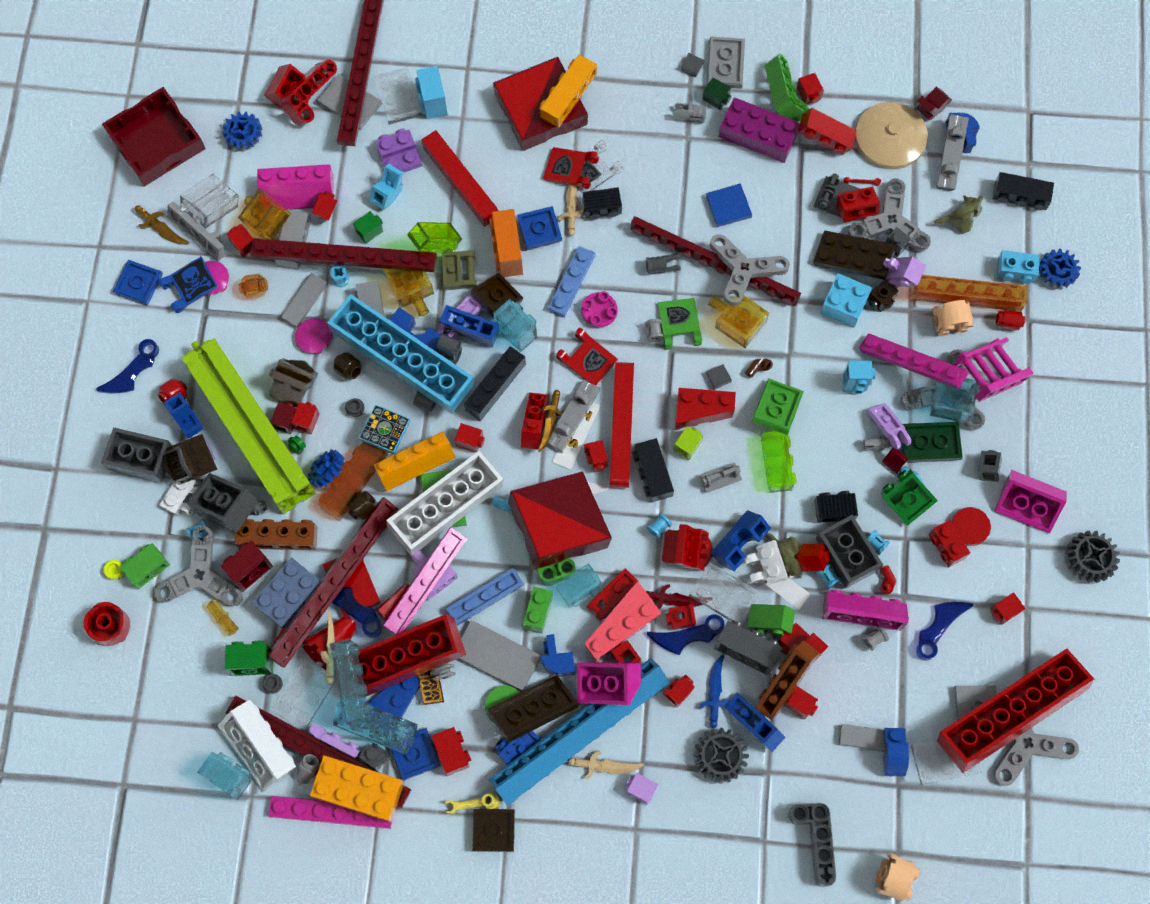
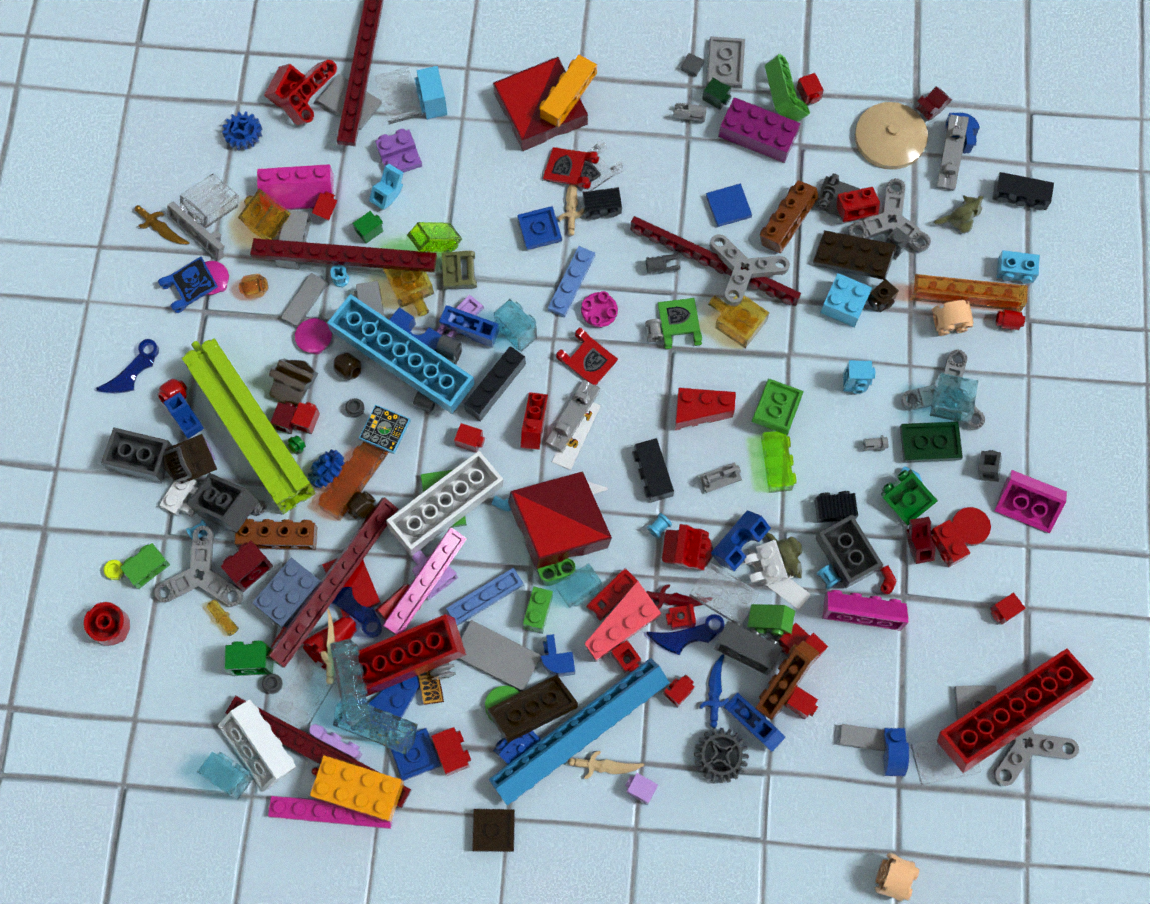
(137, 282): blue tile -> none
(153, 136): dark red tile -> none
(240, 239): red brick -> none
(307, 768): light grey cone -> none
(374, 756): dark grey brick -> none
(414, 461): light orange brick -> none
(459, 177): red brick -> none
(459, 805): light yellow brick -> none
(495, 293): dark brown plate -> none
(506, 243): orange brick -> none
(551, 419): pearl gold piece -> none
(596, 455): red brick -> none
(607, 682): dark pink slope -> none
(622, 425): red beam -> none
(688, 442): lime brick -> none
(719, 376): dark grey tile -> none
(758, 365): reddish brown arm -> none
(789, 216): none -> dark orange brick
(813, 557): red brick -> none
(817, 844): dark grey beam -> none
(827, 131): red brick -> none
(875, 638): light grey bush -> none
(876, 182): red hinge -> none
(877, 542): medium azure bush -> none
(889, 425): lavender hinge -> none
(895, 460): dark red tile -> none
(904, 271): lavender brick -> none
(913, 361): dark pink plate -> none
(920, 540): none -> dark red brick
(944, 616): clear blue piece -> none
(997, 385): dark pink fence -> none
(1068, 268): blue gear -> none
(1089, 549): dark grey gear -> none

